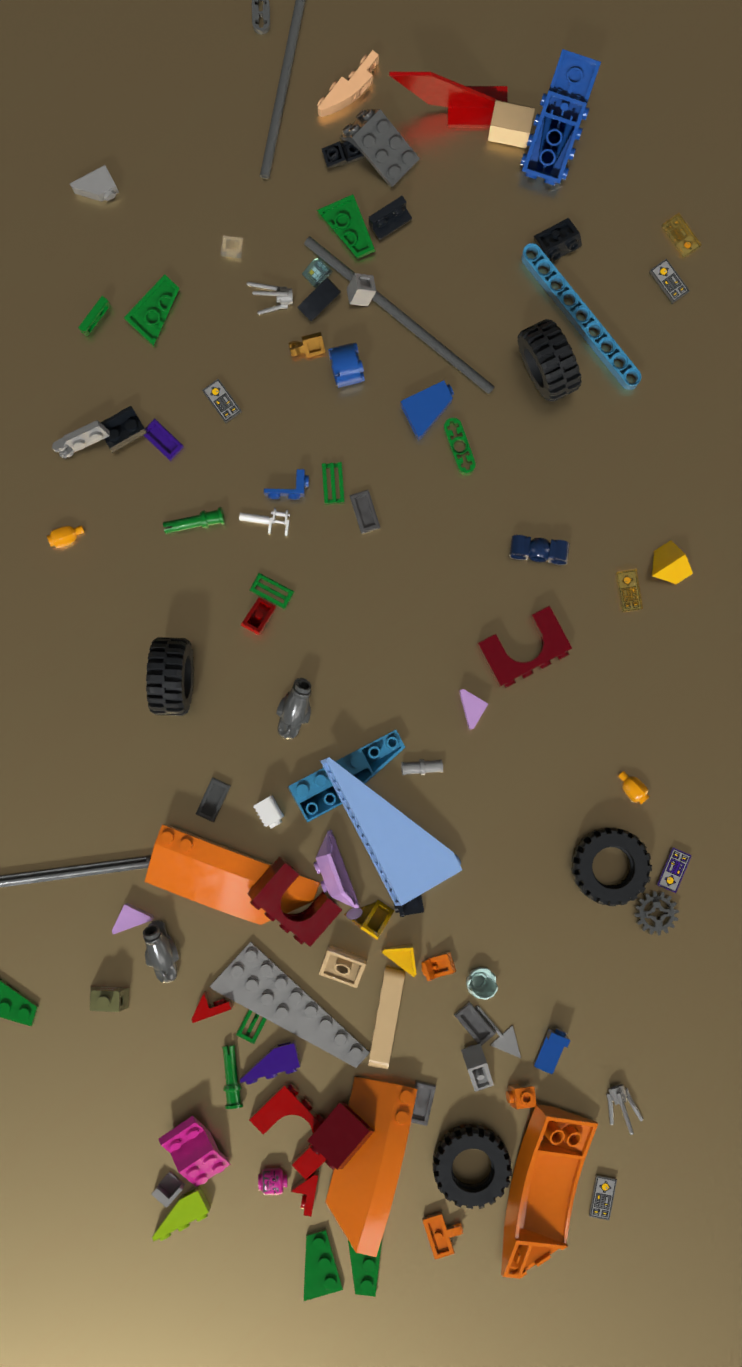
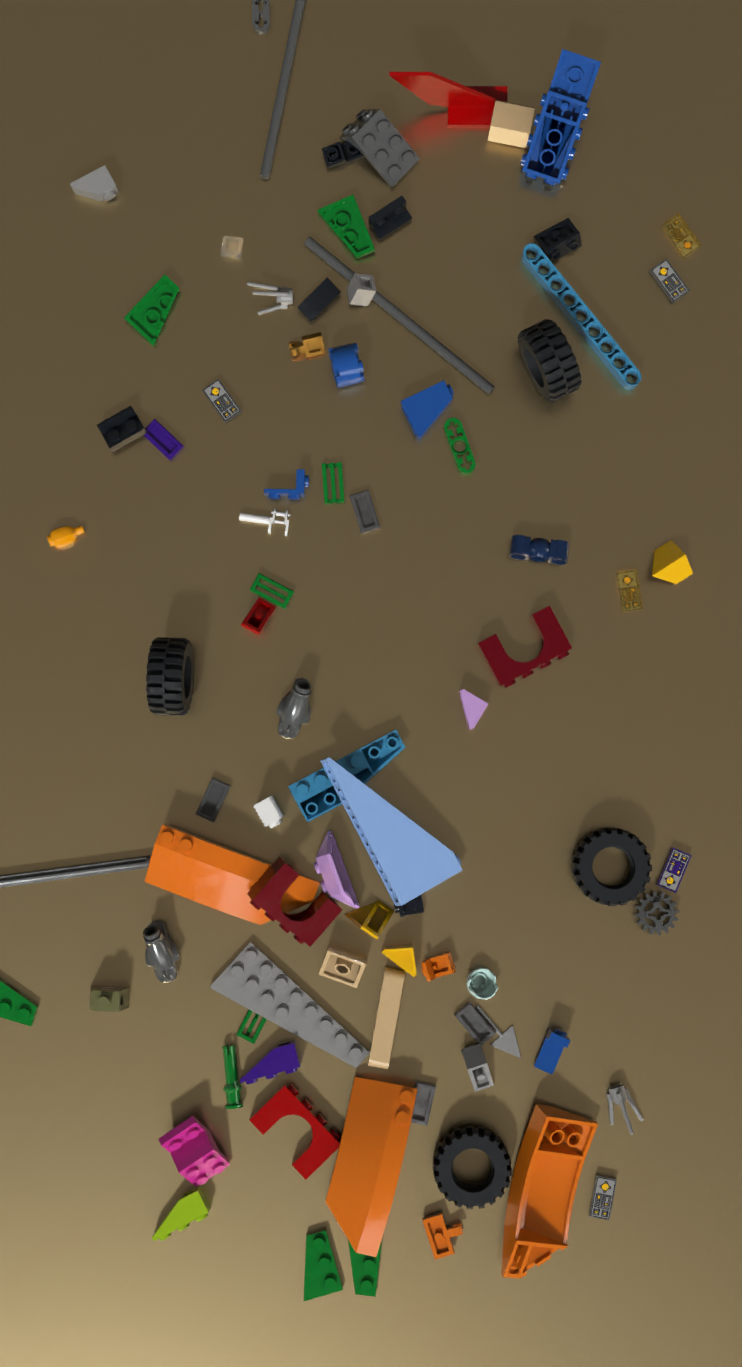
(80, 439): light grey hinge -> none
(94, 316): green tile -> none
(130, 917): lavender slope -> none
(168, 1189): light grey panel -> none
(205, 519): green pin -> none
(205, 1010): red slope -> none
(272, 1181): dark pink head -> none
(308, 1188): red slope -> none
(317, 272): clear light blue slope -> none
(340, 1136): dark red brick -> none
(346, 92): light nougat slope -> none
(354, 913): sticker -> none
(422, 767): light grey pin -> none
(521, 1097): orange bracket -> none
(634, 788): light orange plant -> none

